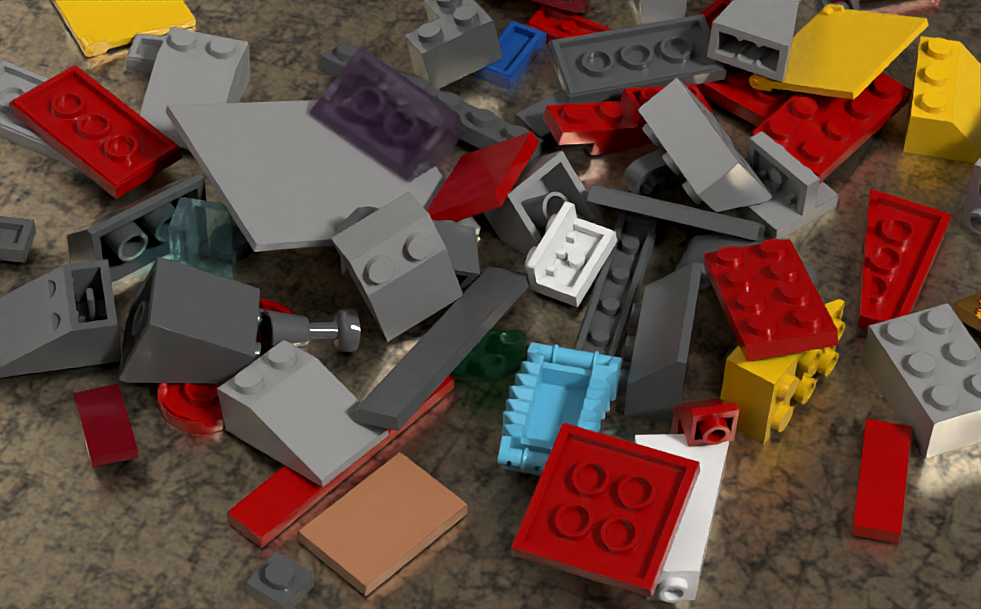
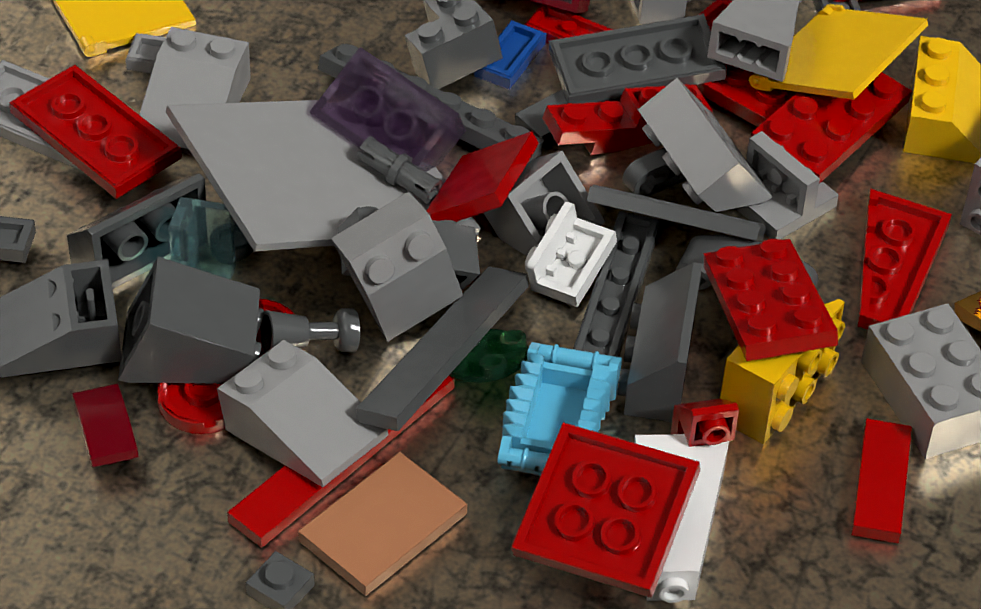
(399, 169): none -> dark grey pin

